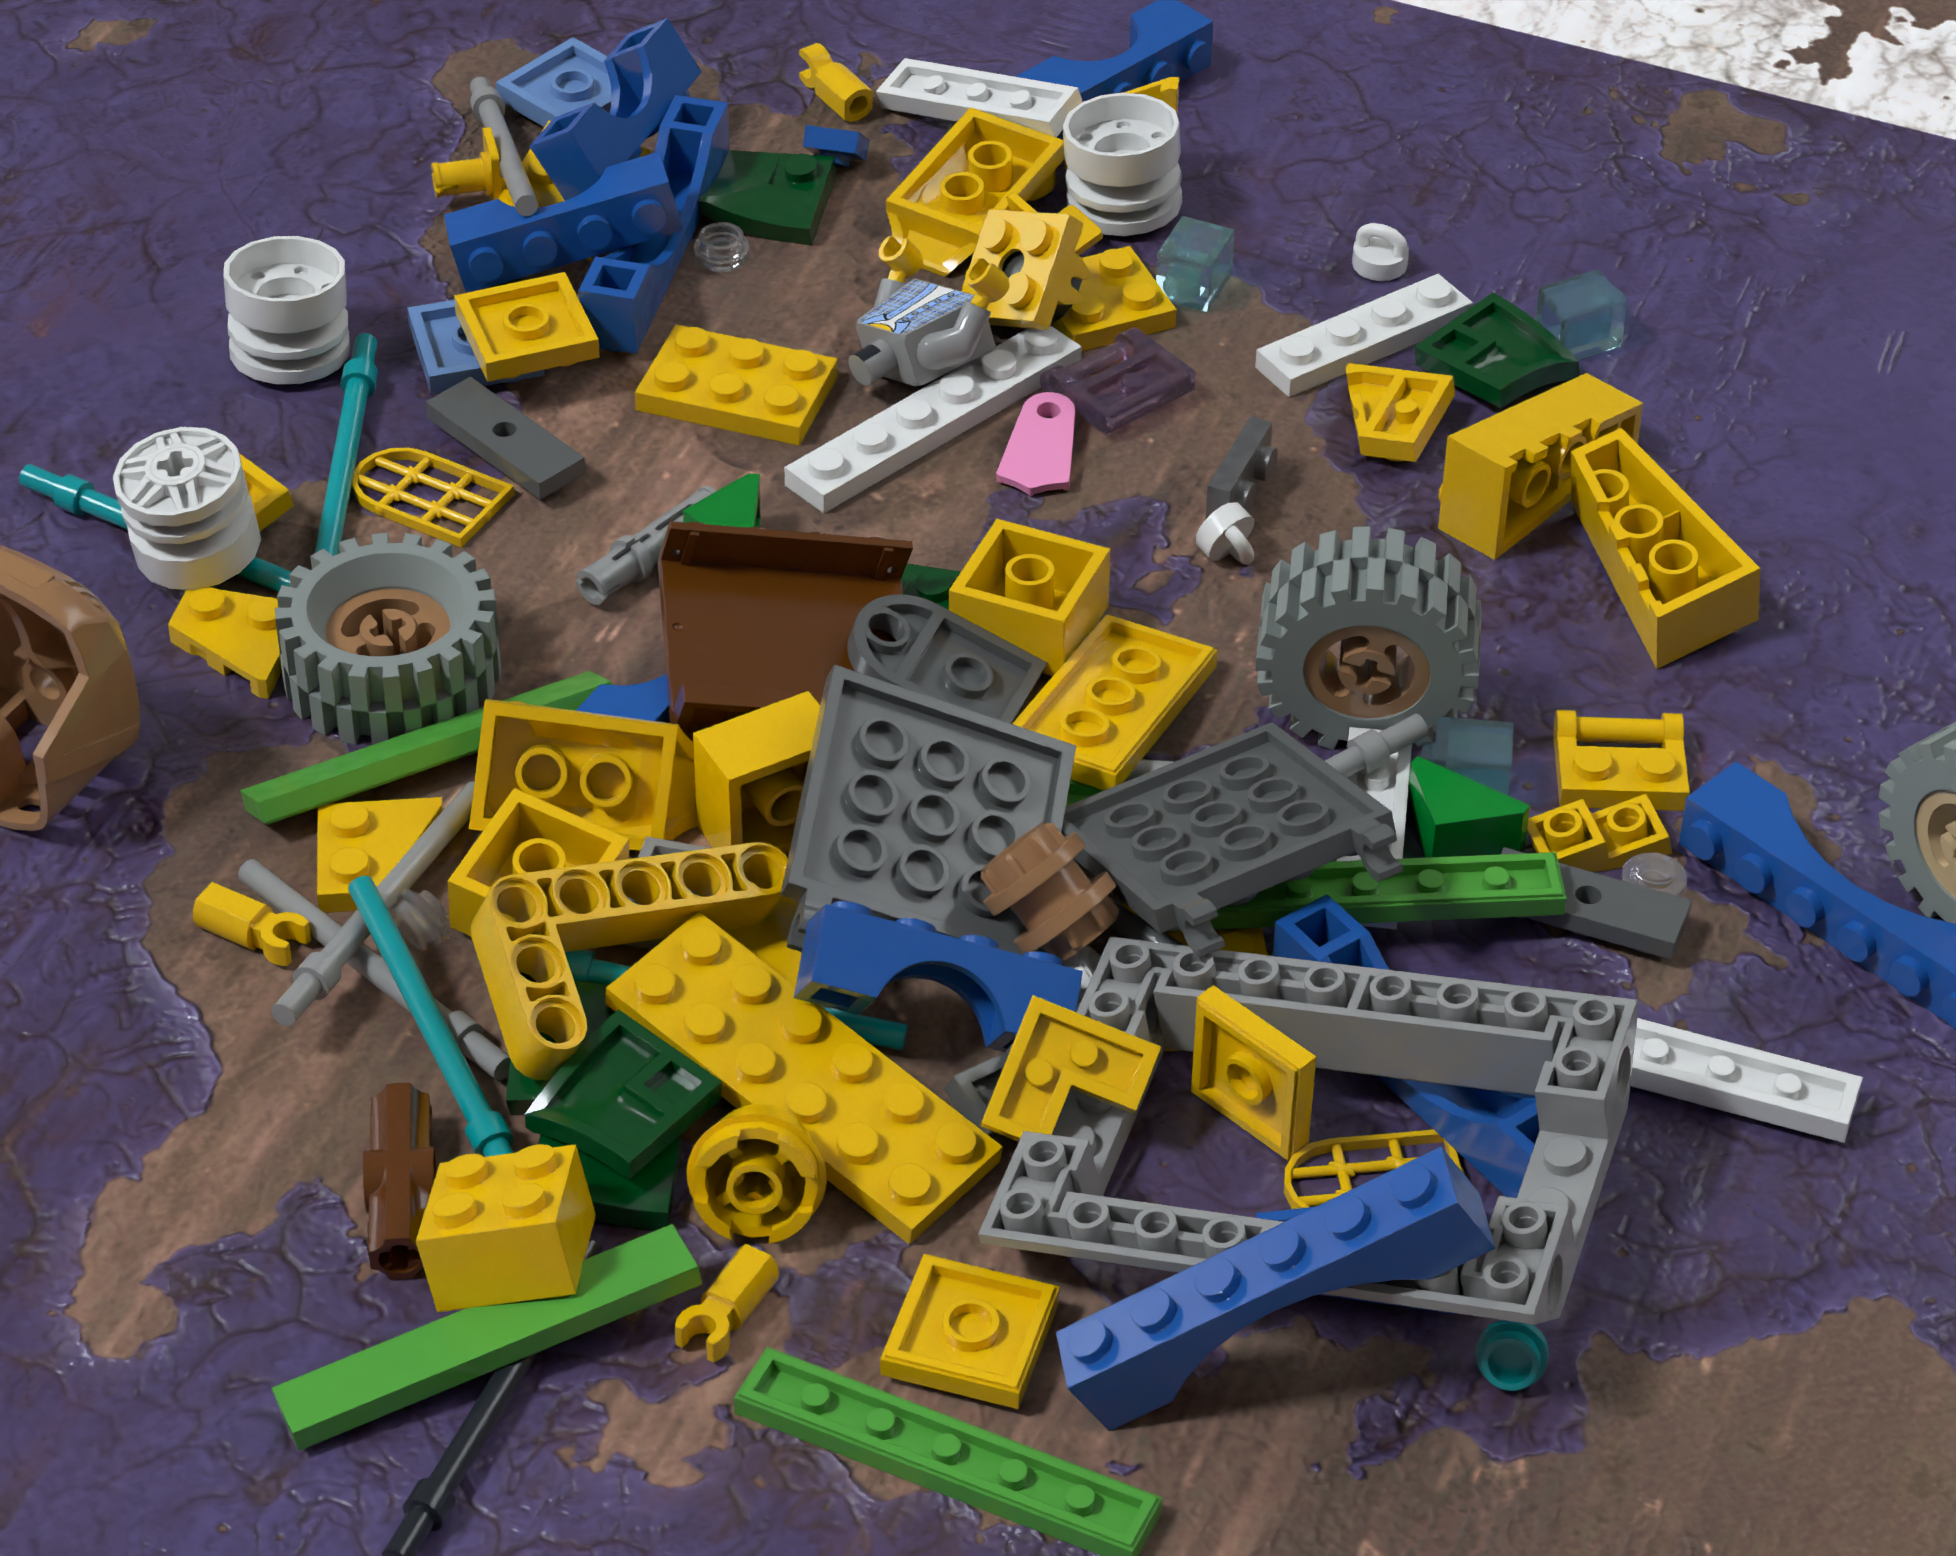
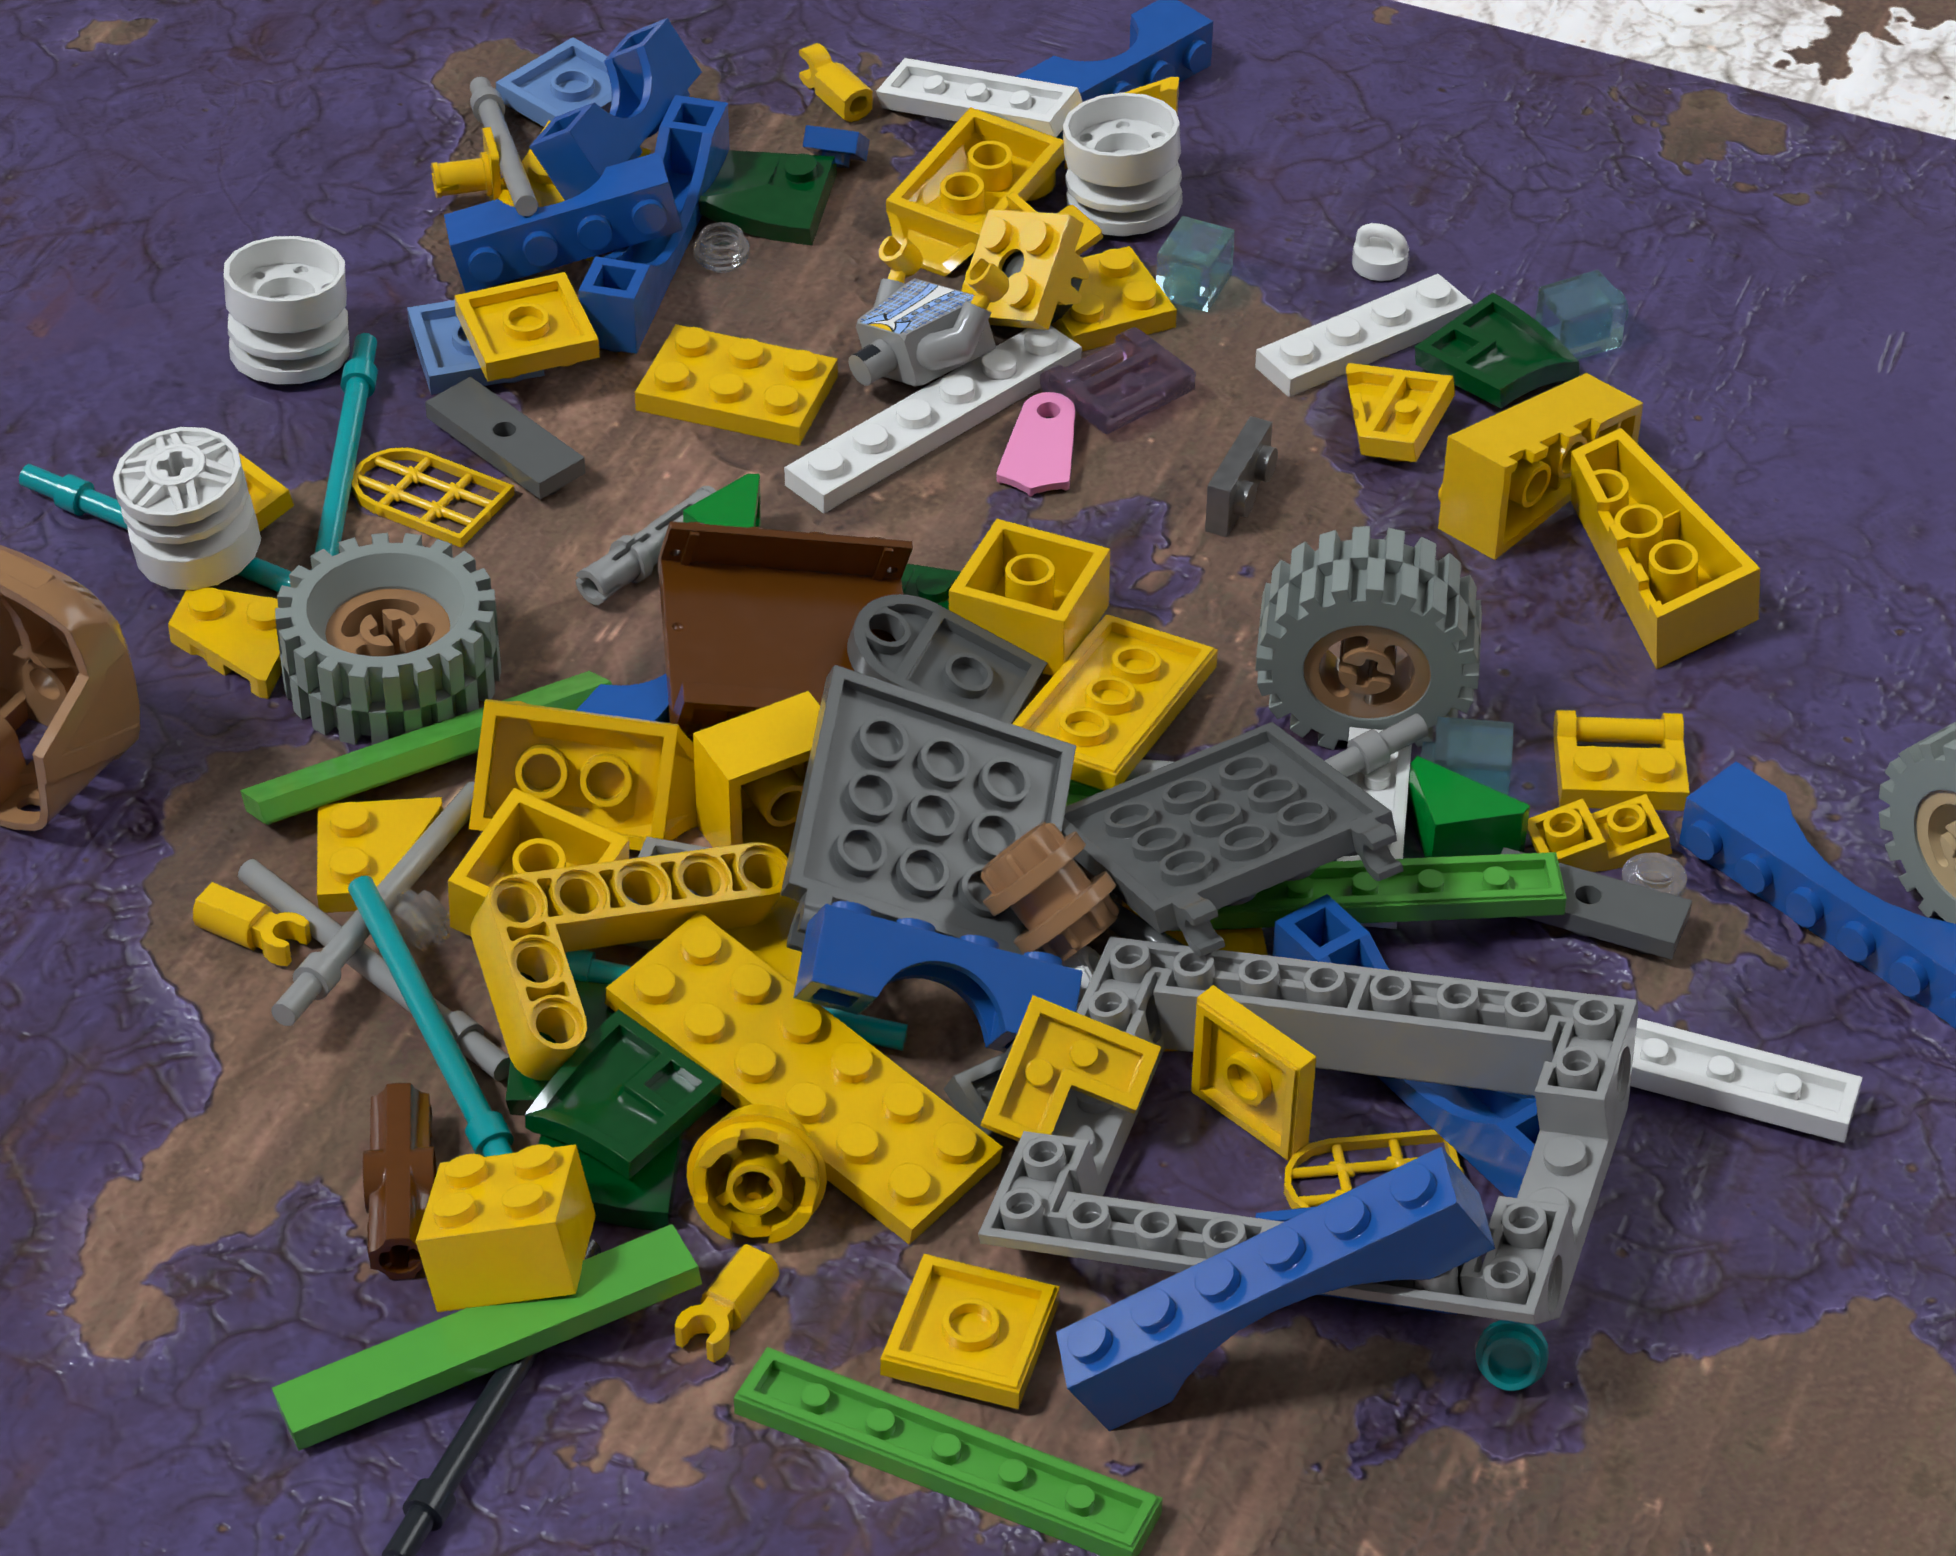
(1227, 533): white tile -> none

